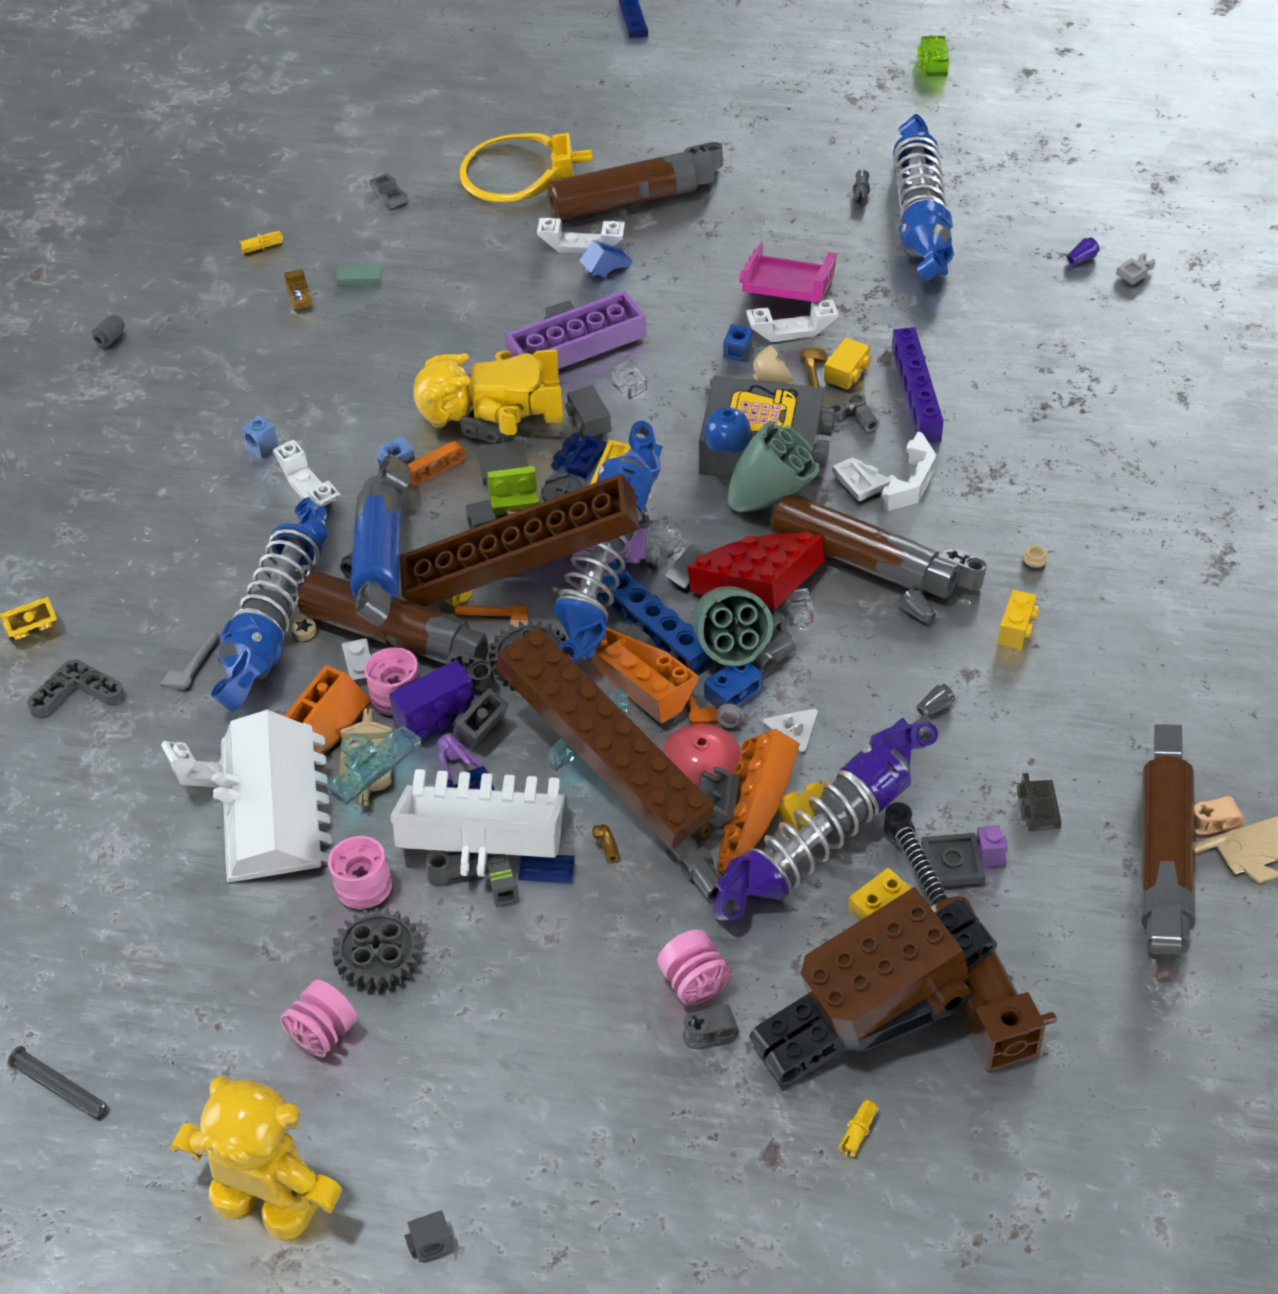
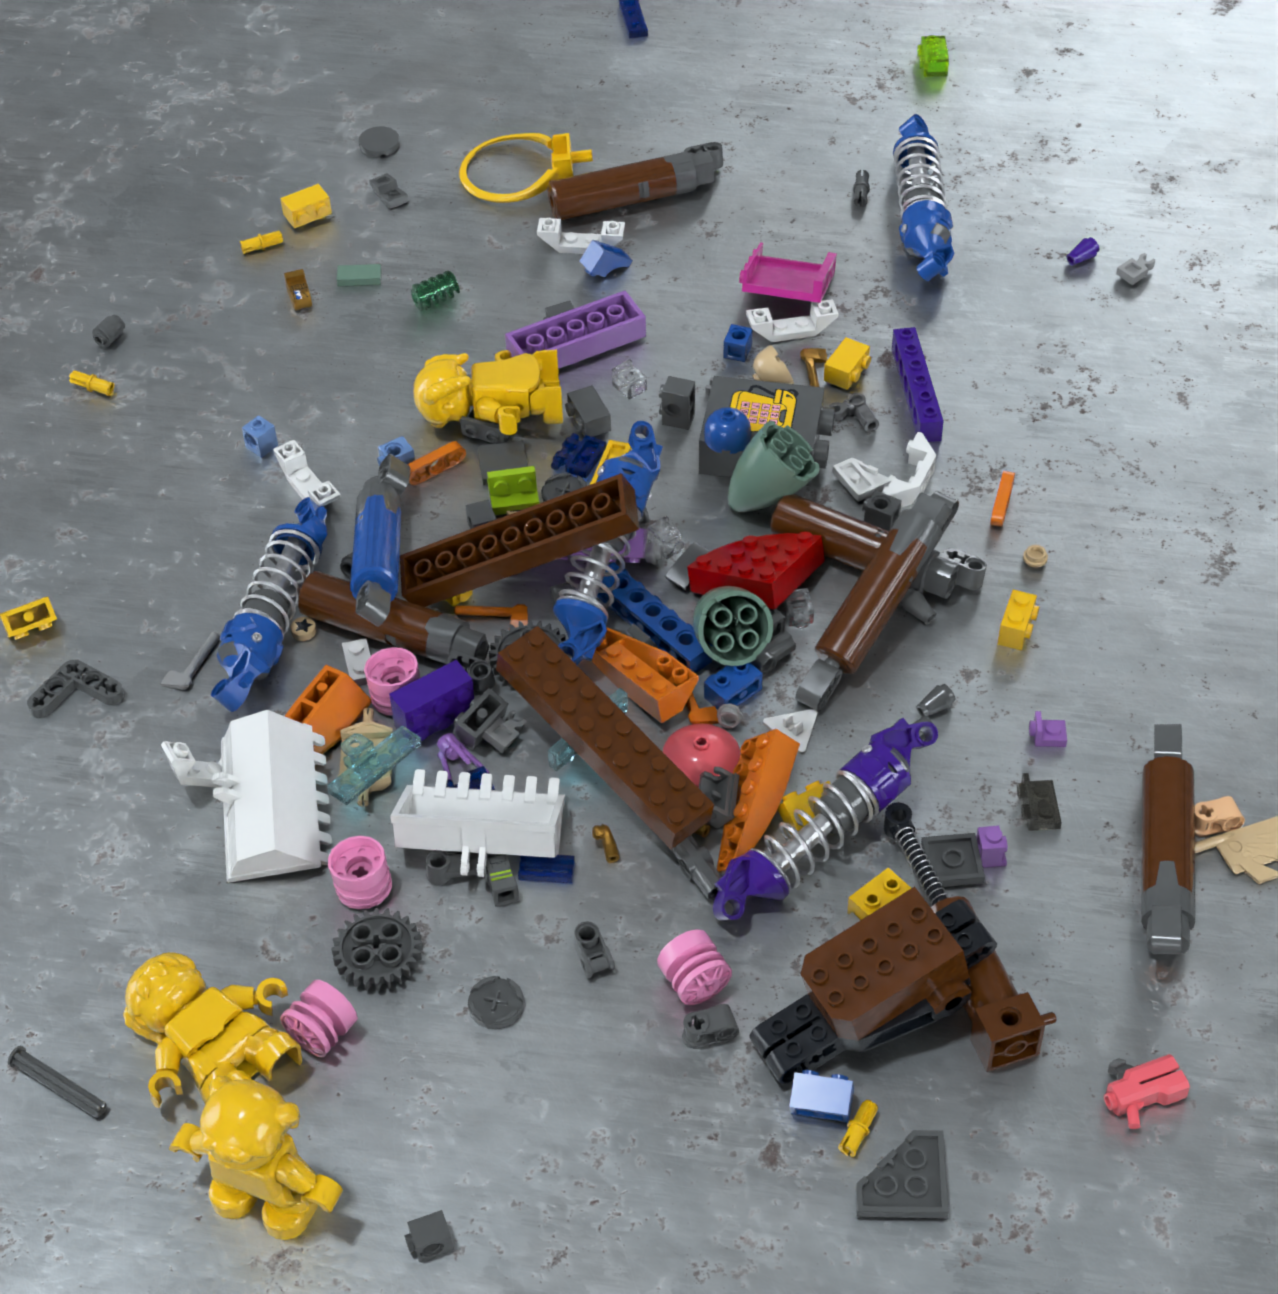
(91, 382): none -> yellow axle
(203, 1026): none -> yellow piece
(306, 206): none -> yellow brick
(379, 141): none -> dark grey tile
(434, 288): none -> clear green piece
(495, 1002): none -> dark grey tile
(504, 733): none -> light grey plate
(592, 953): none -> dark grey piece
(677, 402): none -> dark grey brick
(822, 1096): none -> brick
(876, 595): none -> reddish brown piece
(881, 510): none -> dark grey brick
(907, 1180): none -> dark grey plate
(1002, 498): none -> orange beam
(1048, 732): none -> medium lavender bracket
(1143, 1086): none -> coral piece

